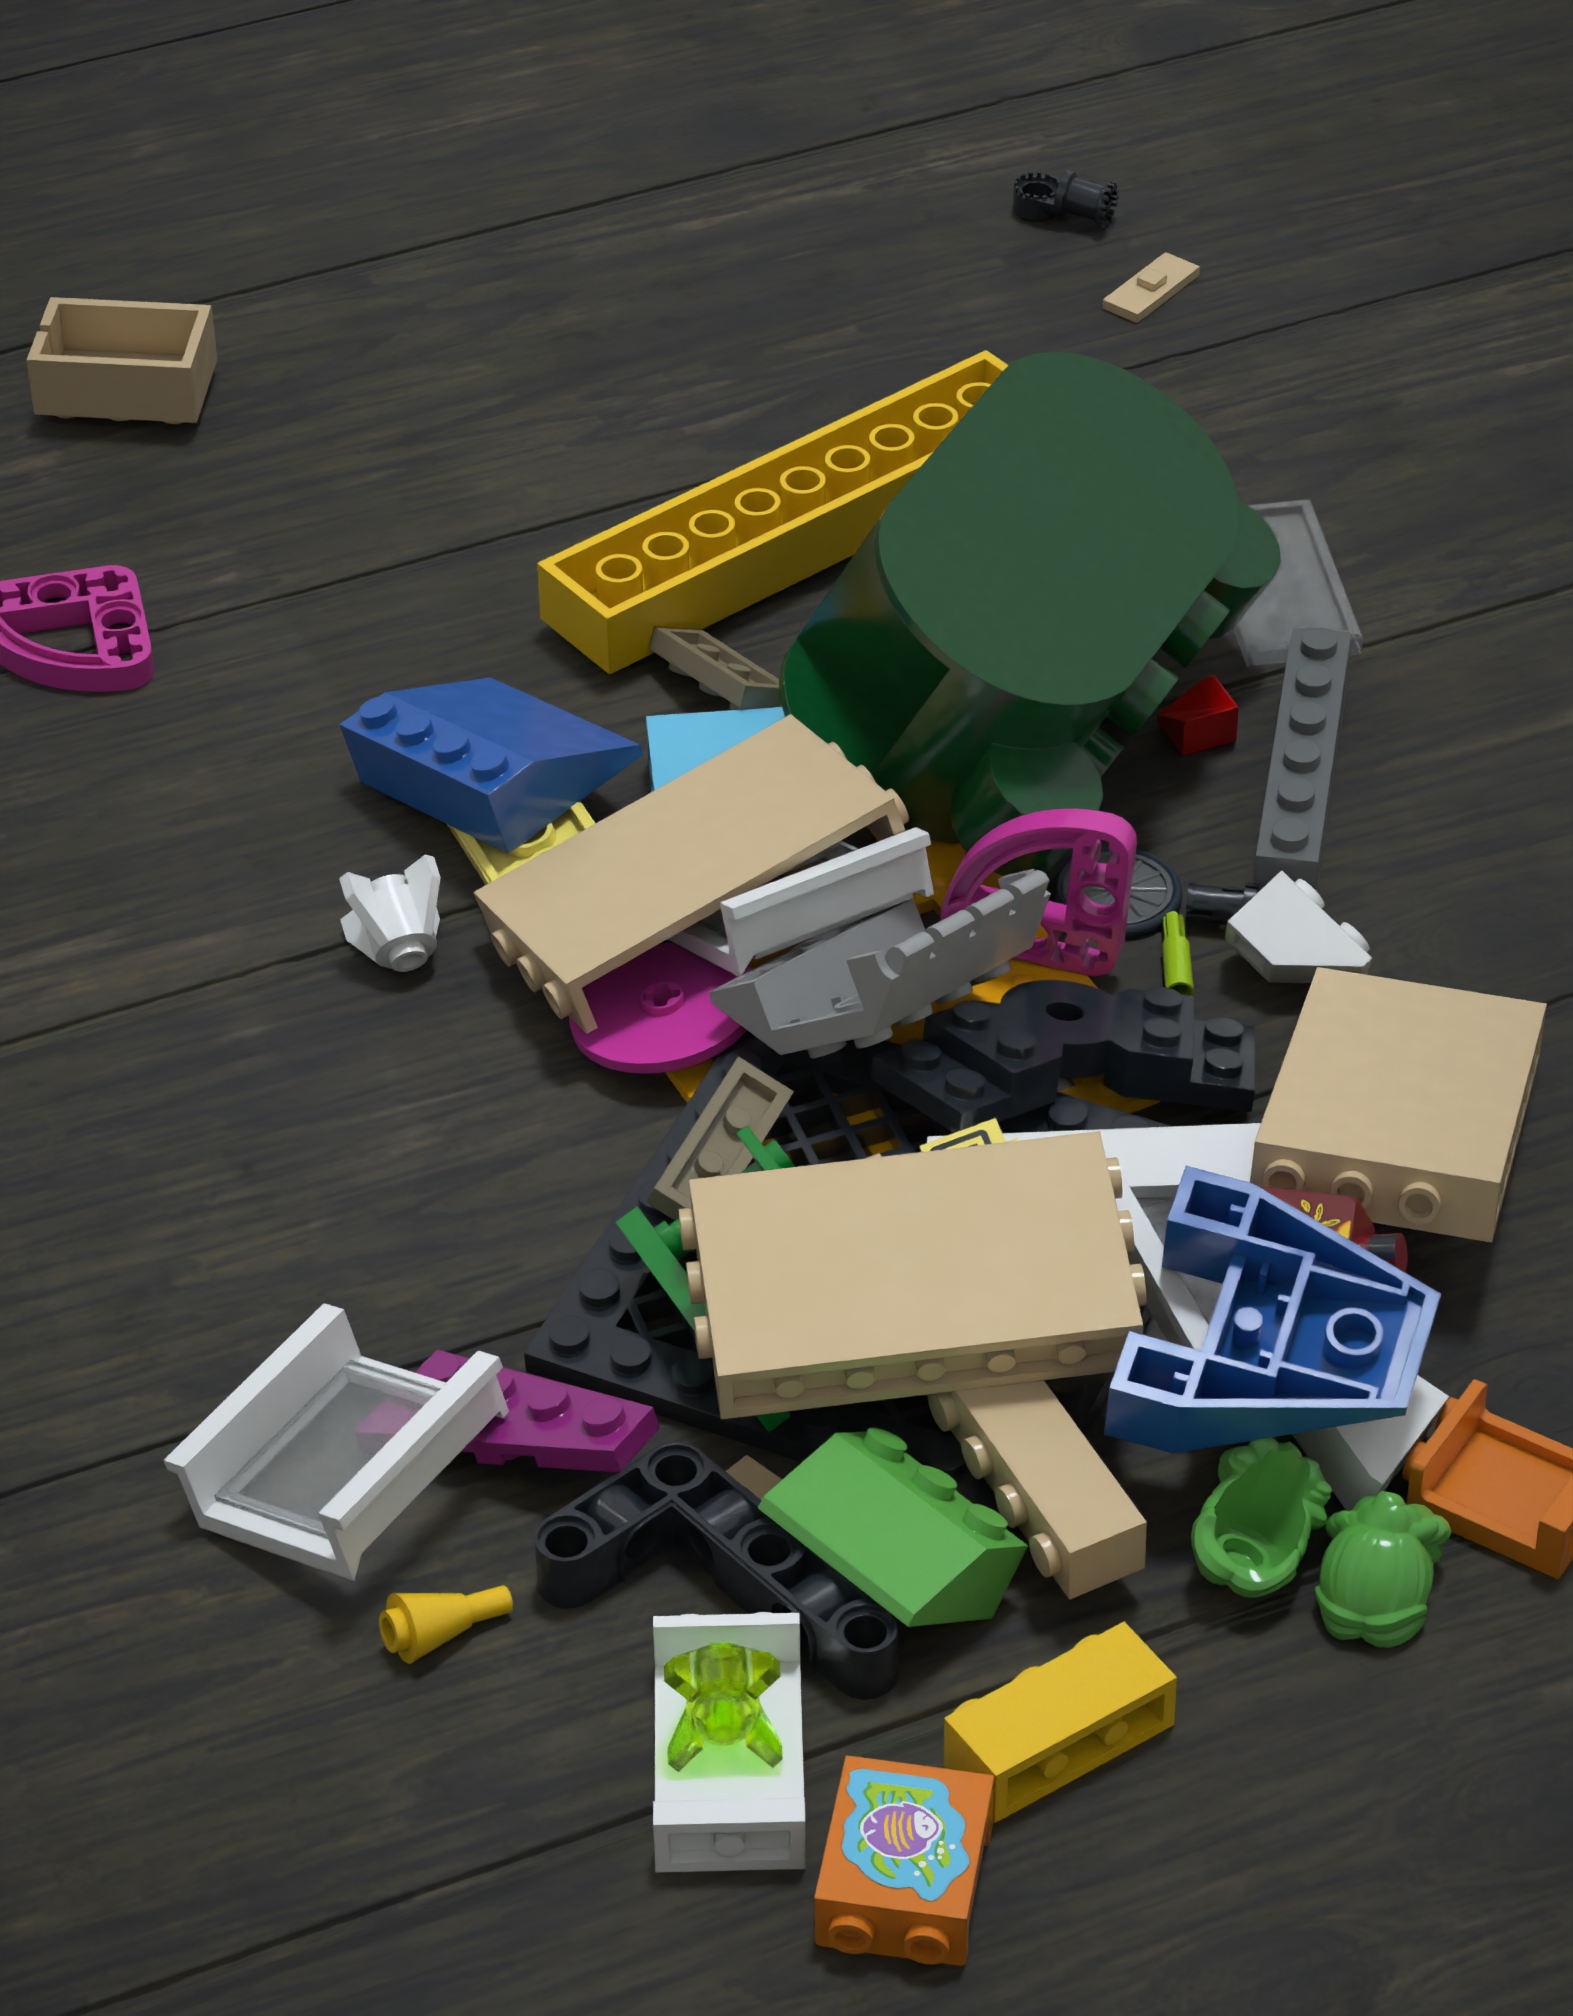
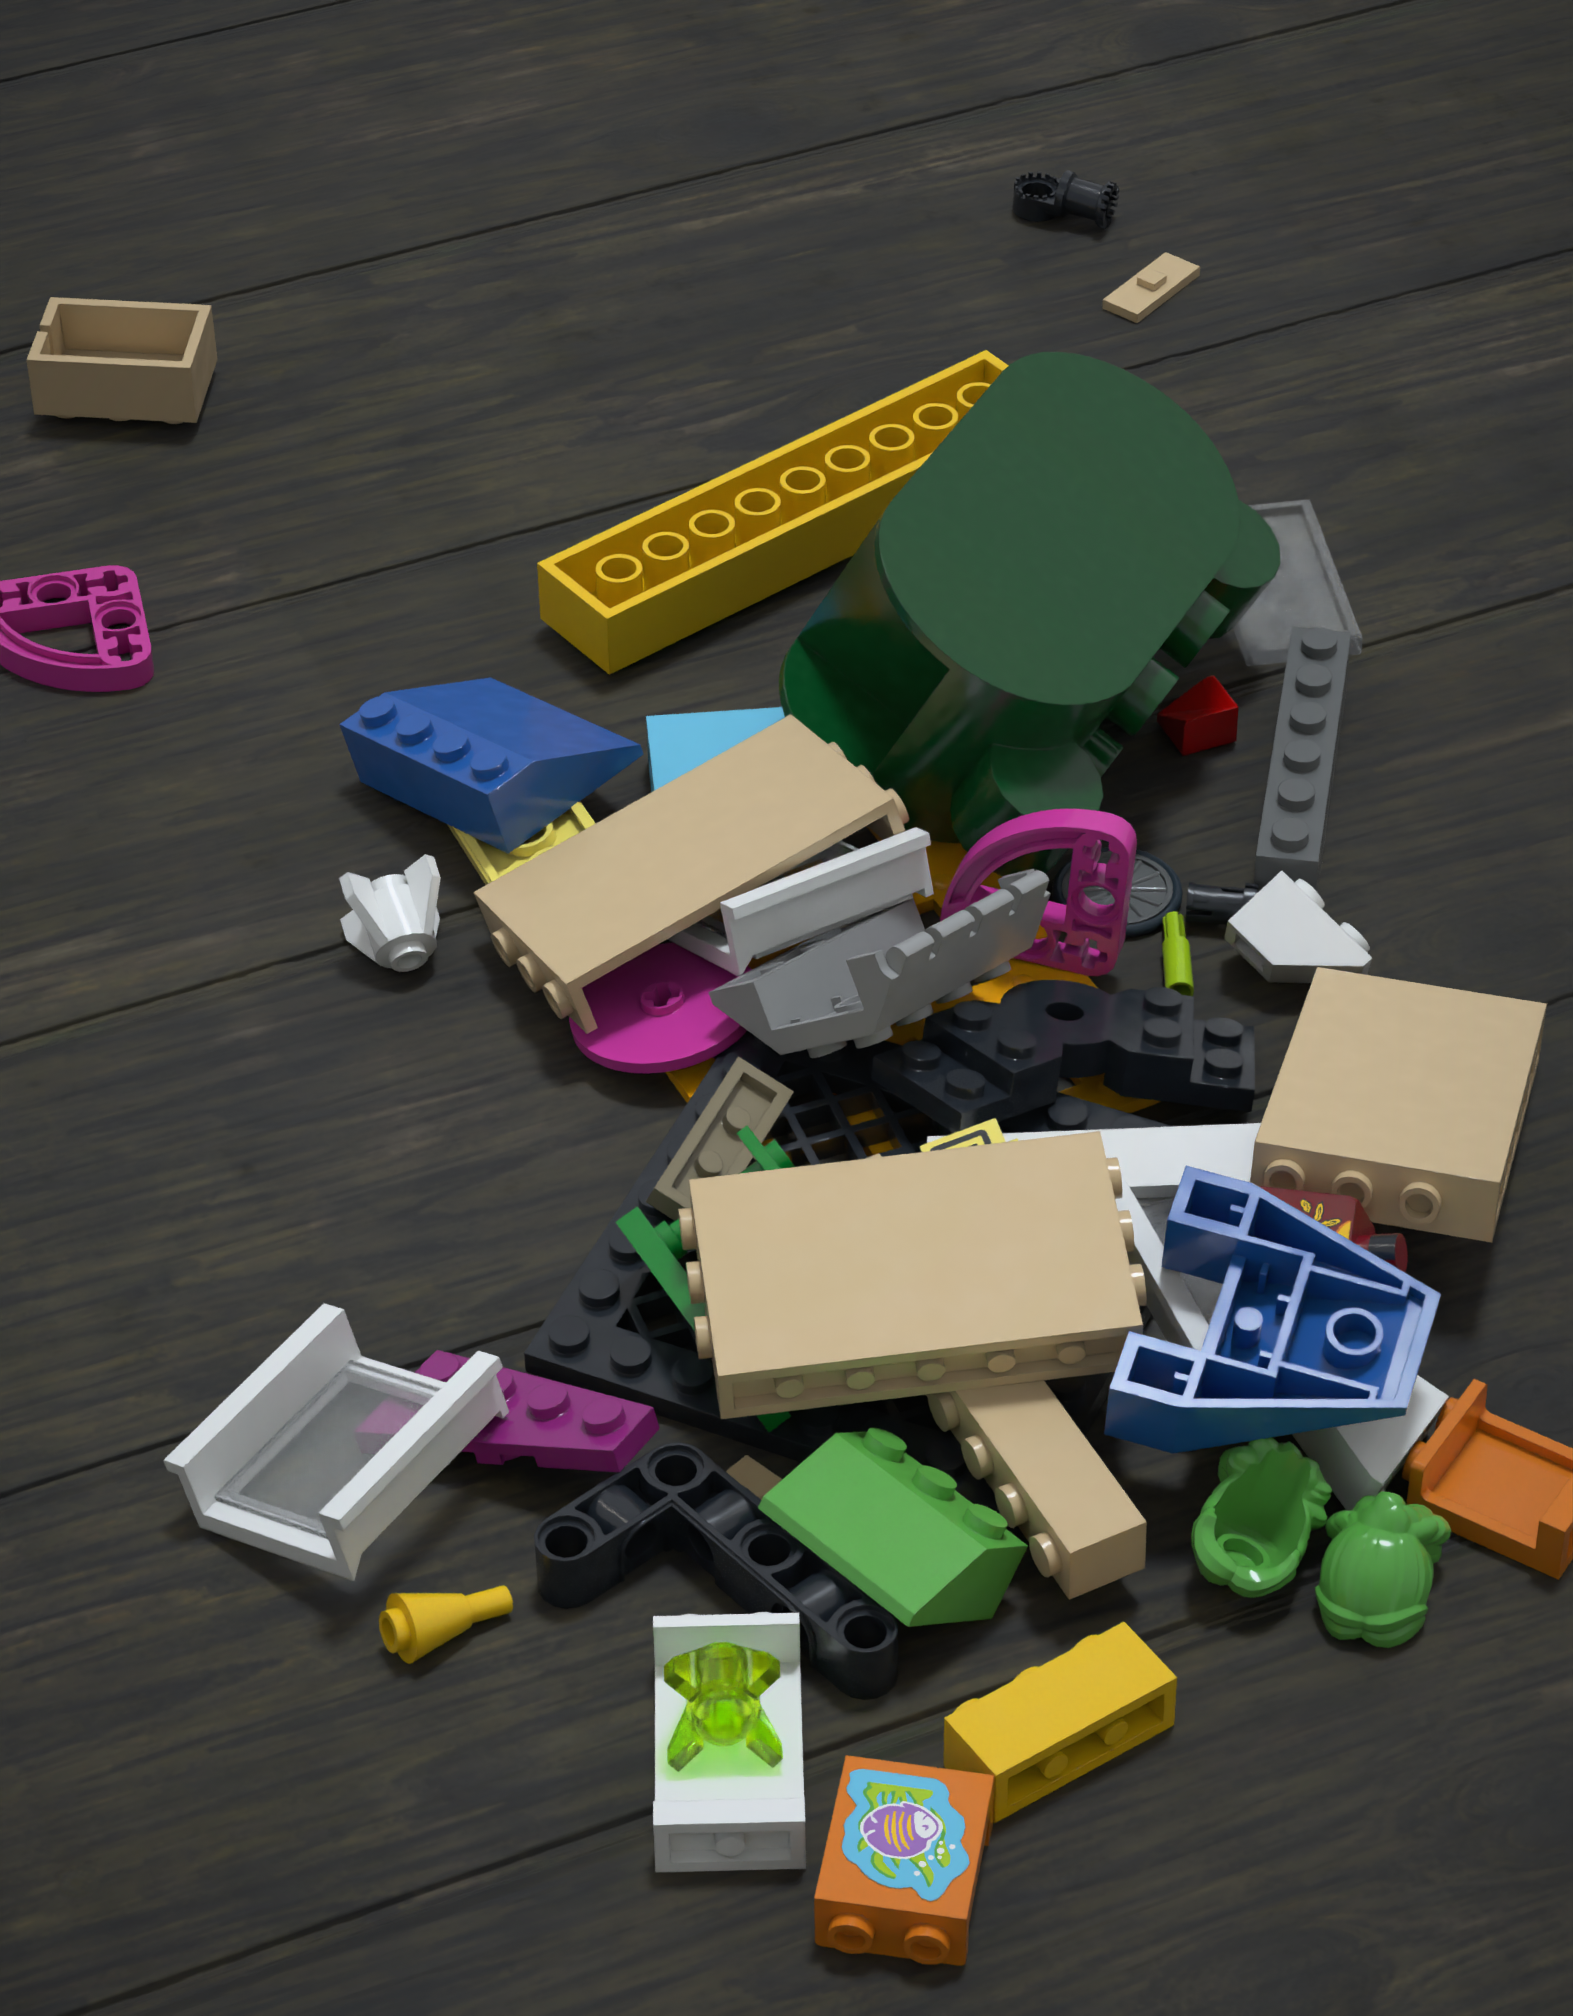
(716, 668): dark tan plate -> none

